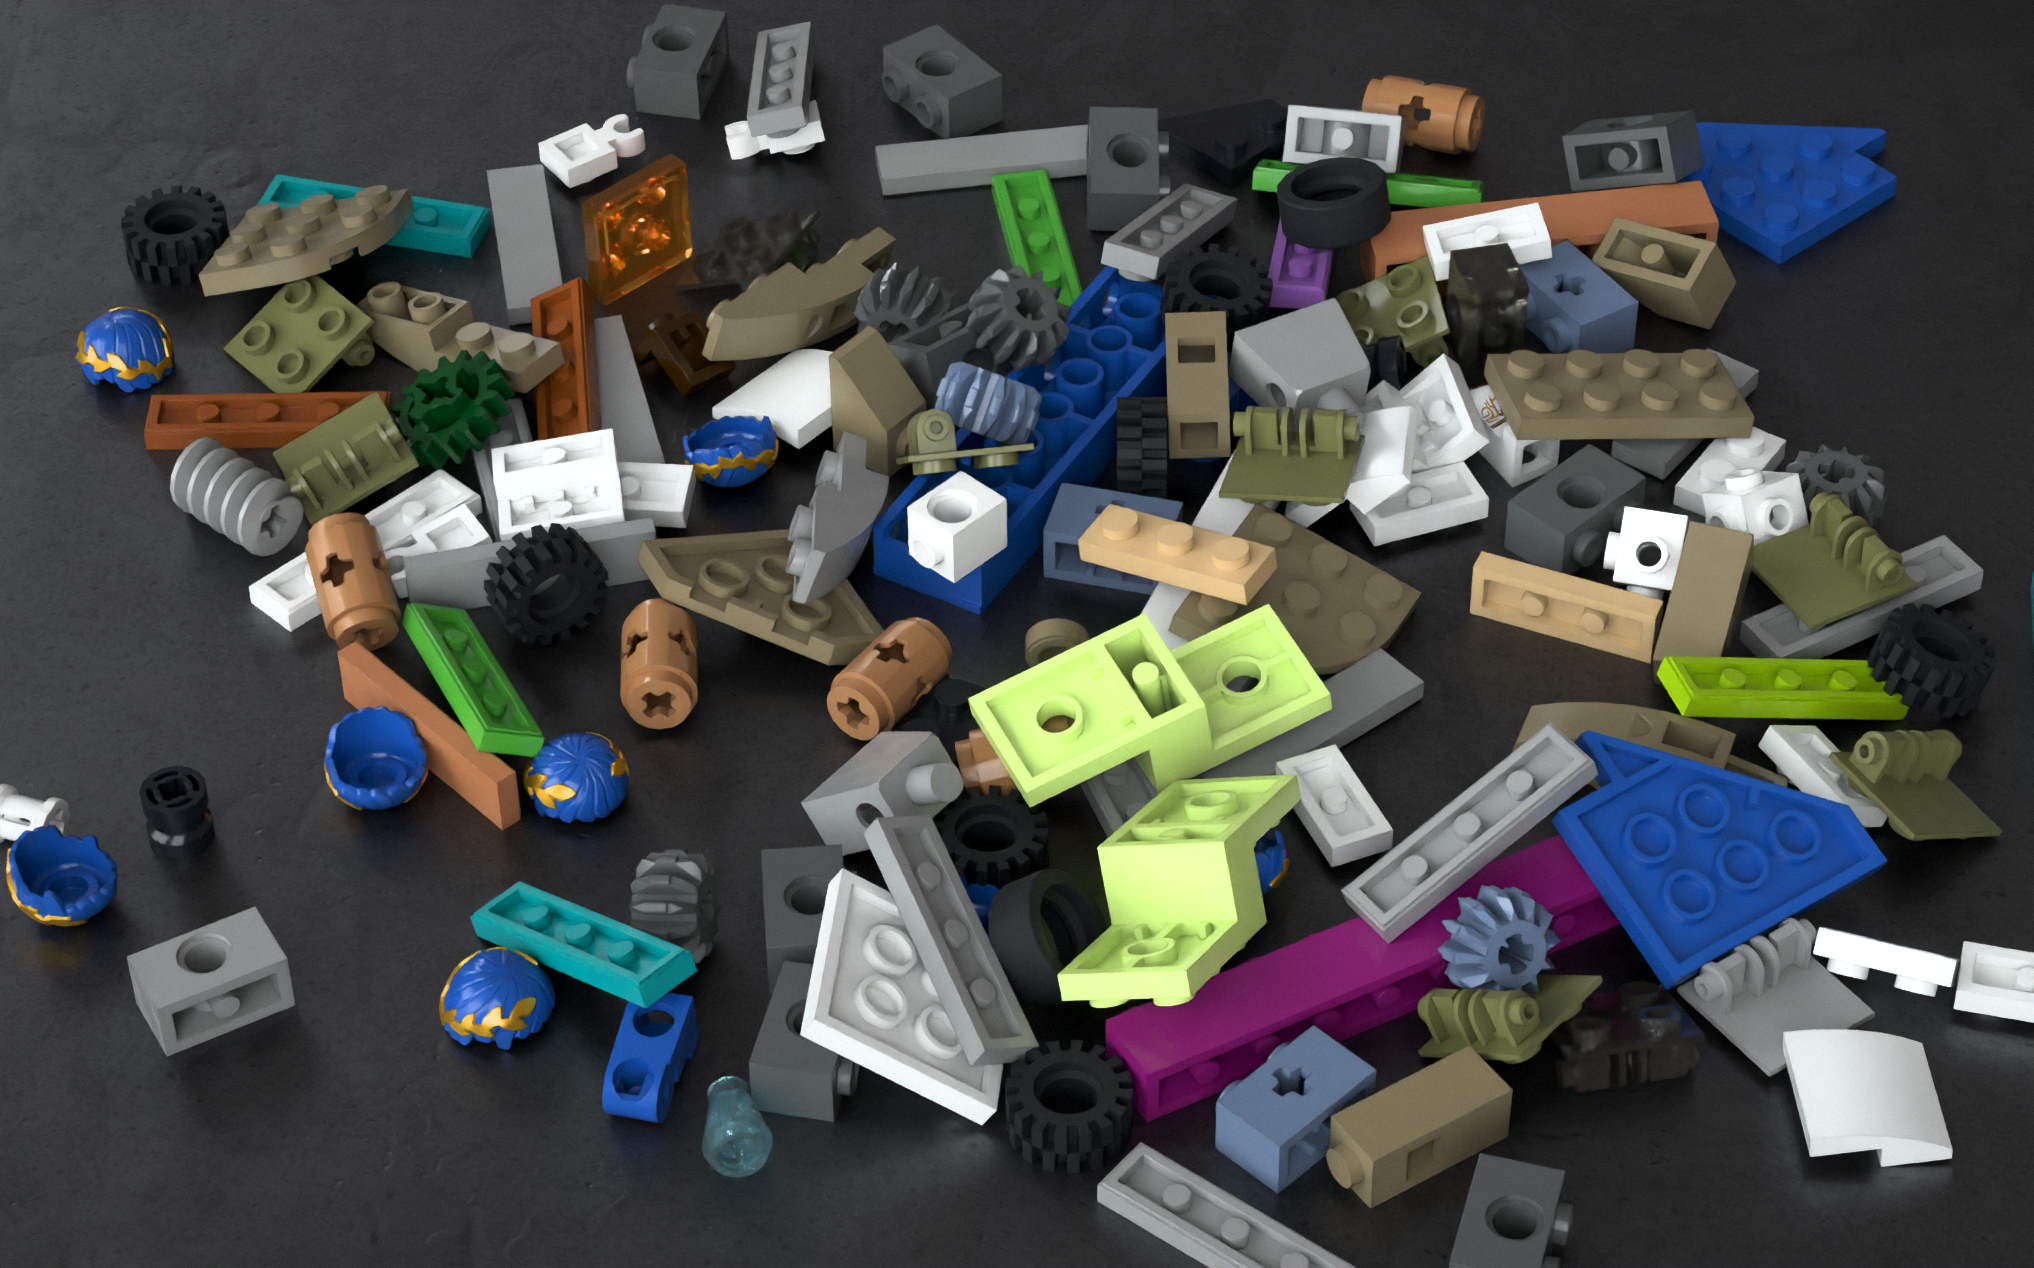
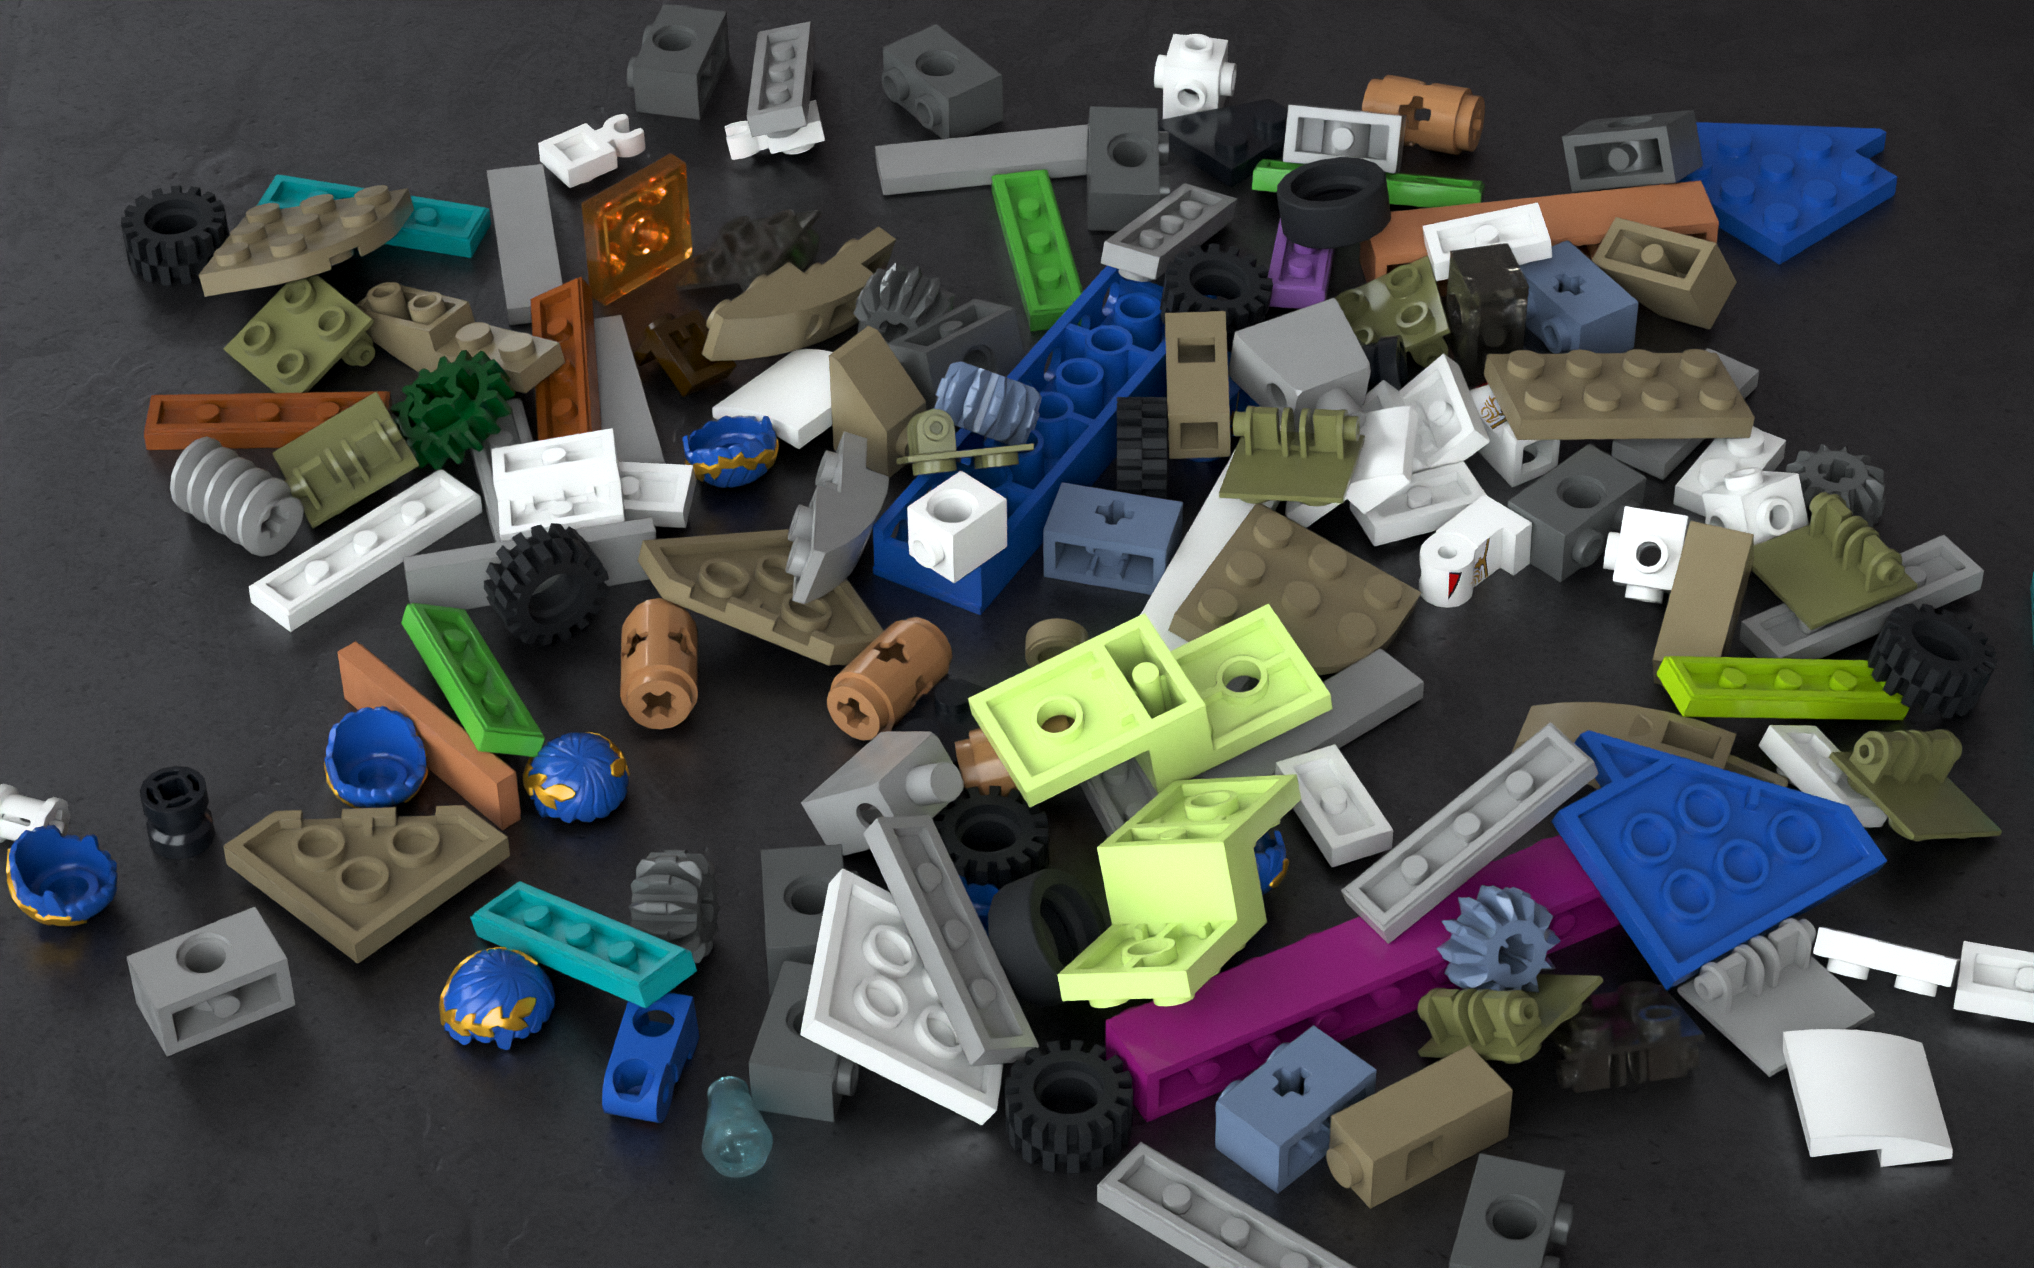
(126, 349): blue hair -> none
(353, 581): medium nougat piece -> none
(366, 872): none -> dark tan plate
(448, 532): white plate -> none
(1018, 318): dark grey gear -> none
(1178, 554): tan plate -> none
(1194, 75): none -> white brick
(1471, 550): none -> white leg
(1566, 607): tan plate -> none

